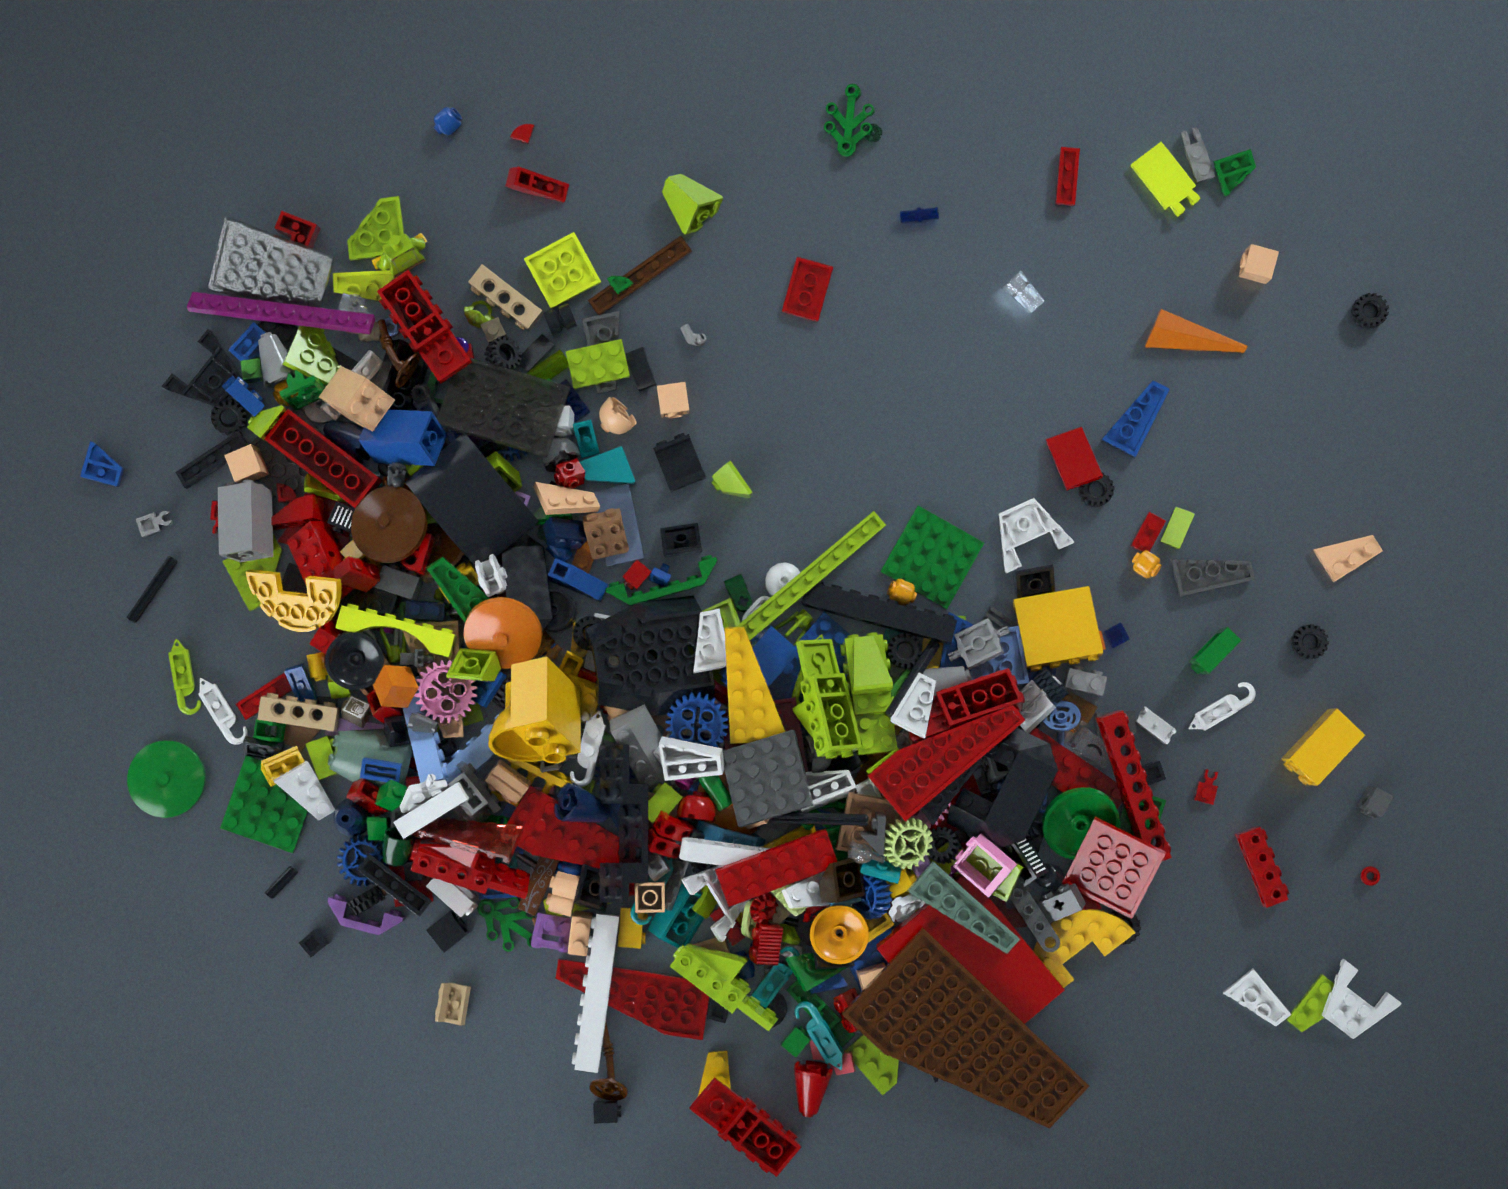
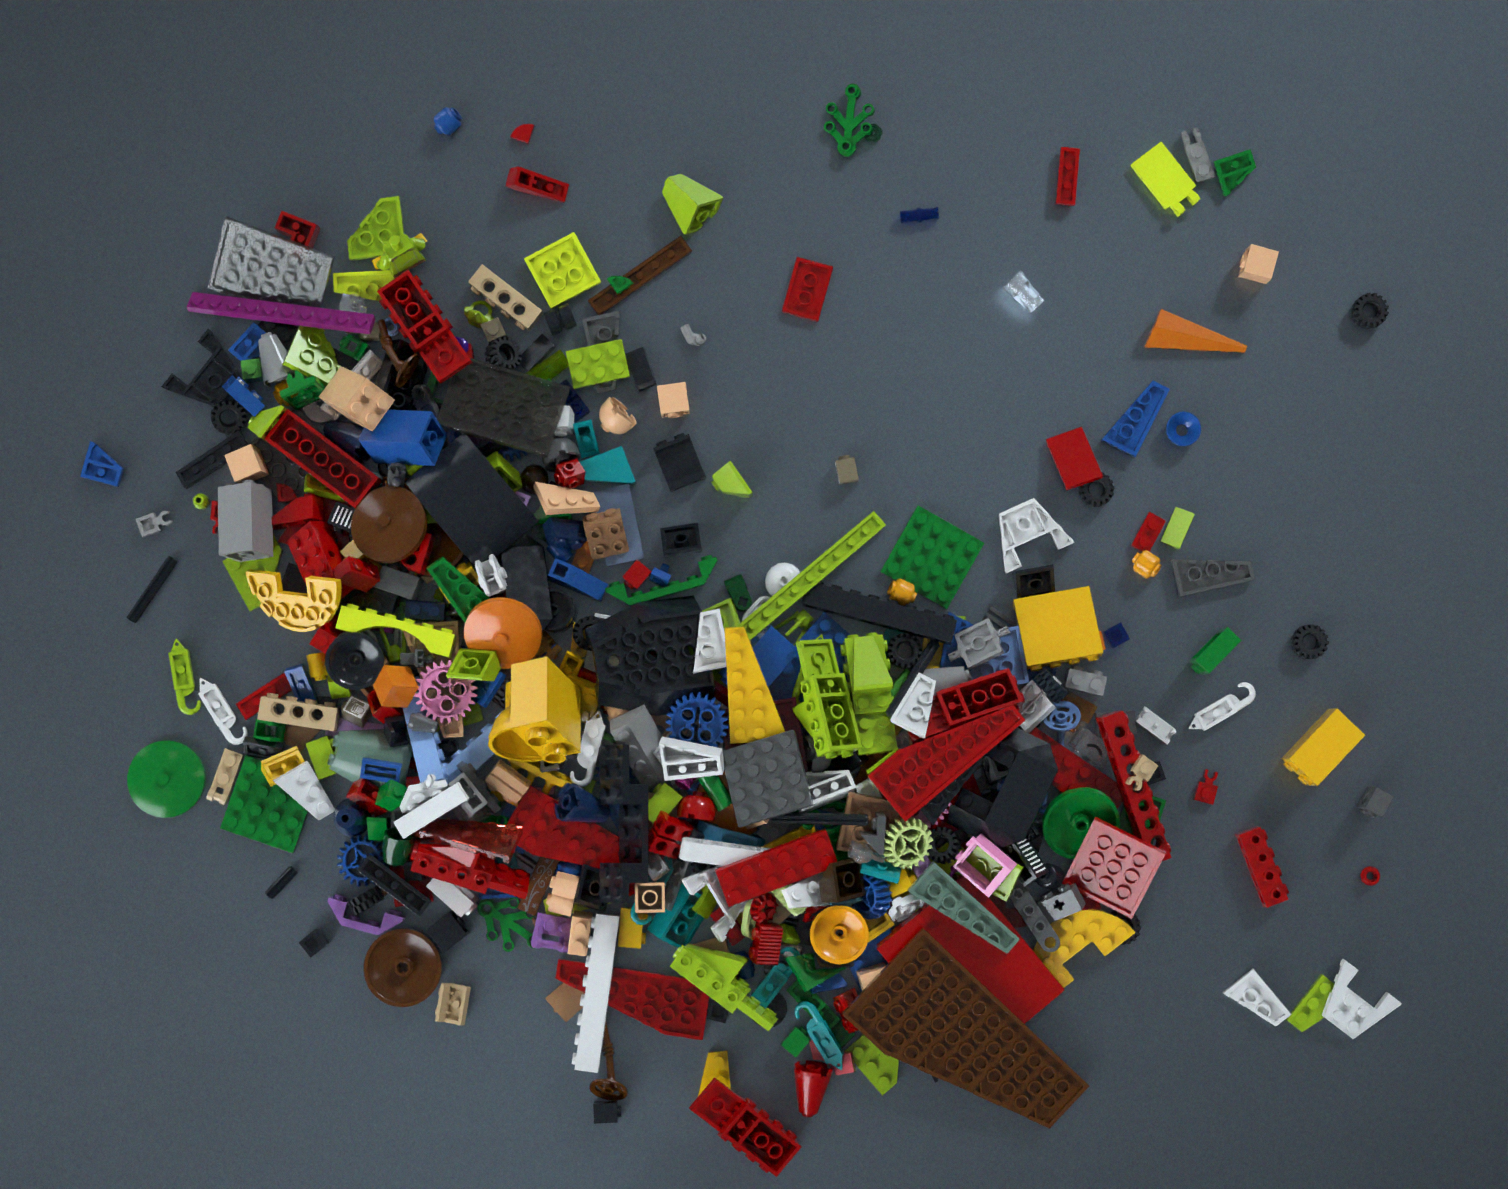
(205, 501): none -> lime hose
(225, 776): none -> tan plate
(353, 347): none -> green window
(402, 967): none -> reddish brown dish
(532, 474): none -> dark brown hair
(565, 1001): none -> medium nougat piece
(846, 470): none -> dark tan brick
(1142, 770): none -> tan plate
(1190, 422): none -> blue piece
(1347, 556): light nougat wing -> none

